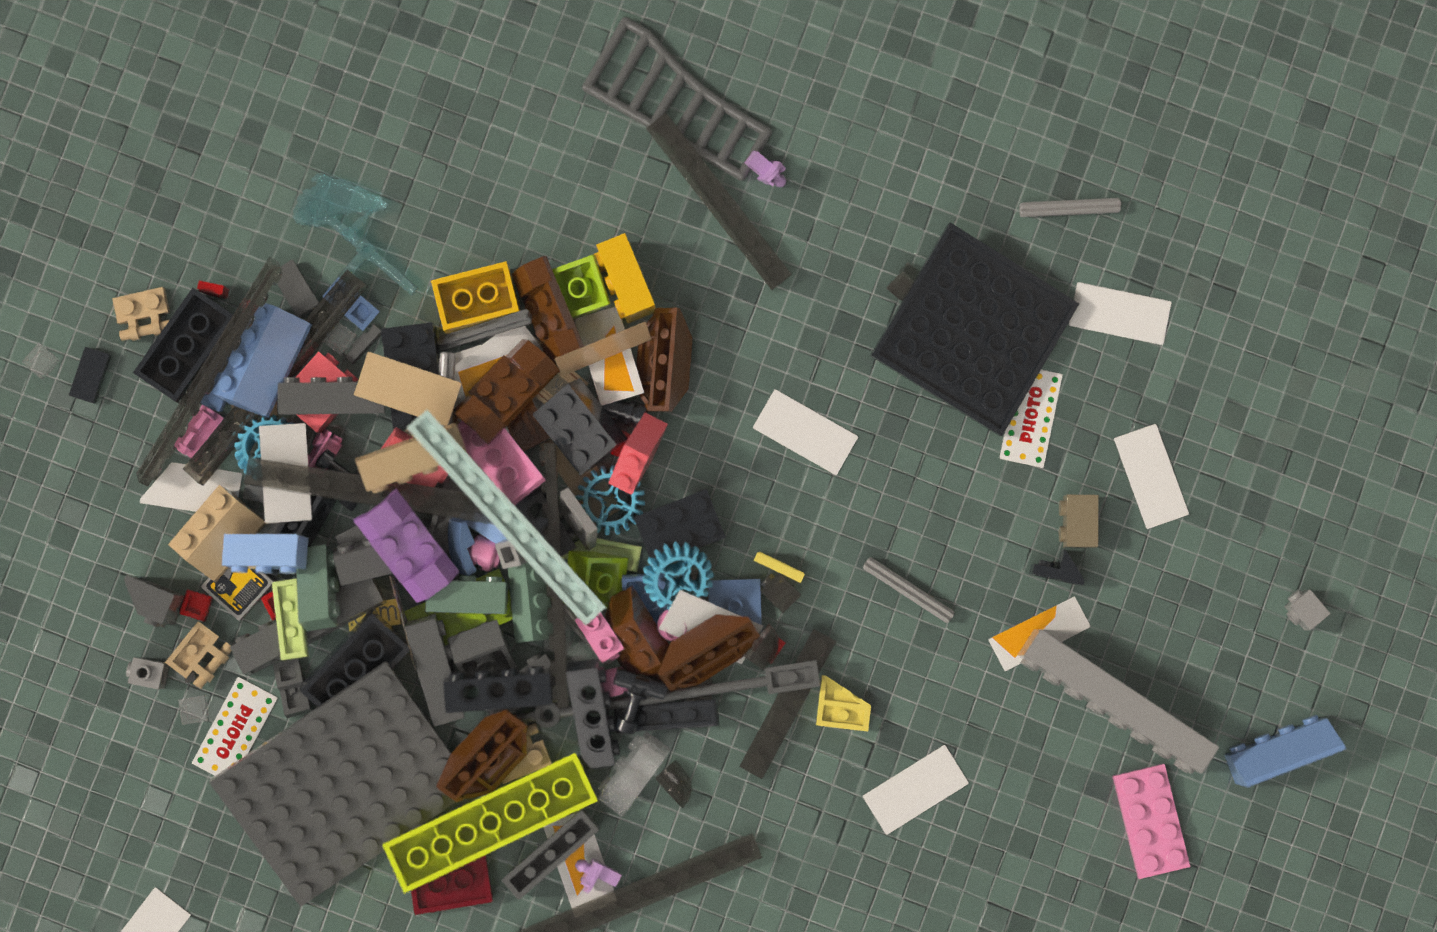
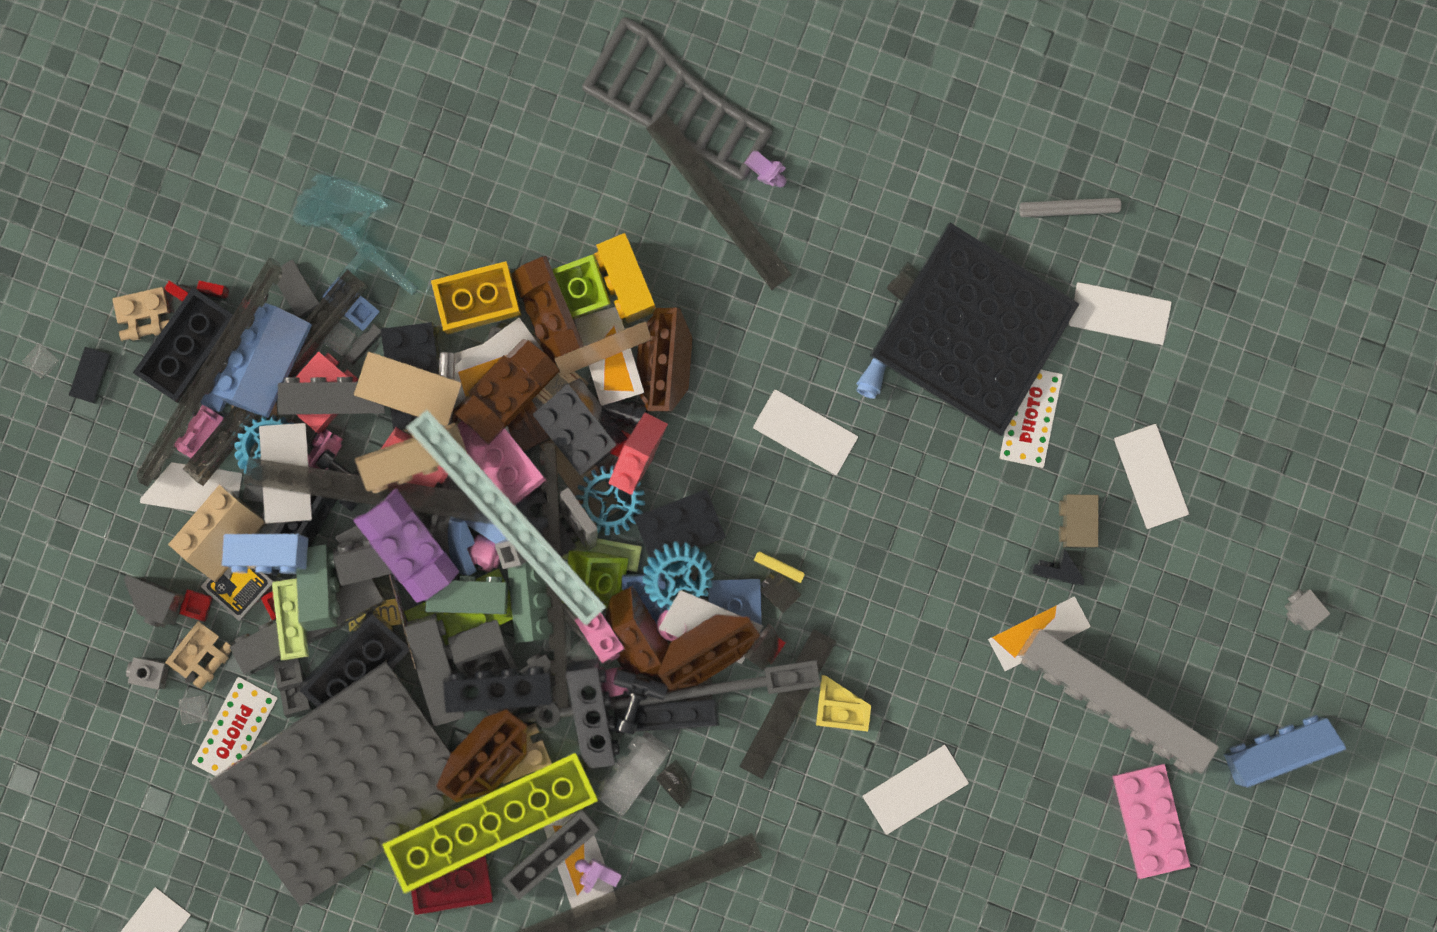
(175, 290): none -> red tile
(484, 330): dark grey axle -> none
(871, 380): none -> light blue cone
(908, 590): light grey axle -> none

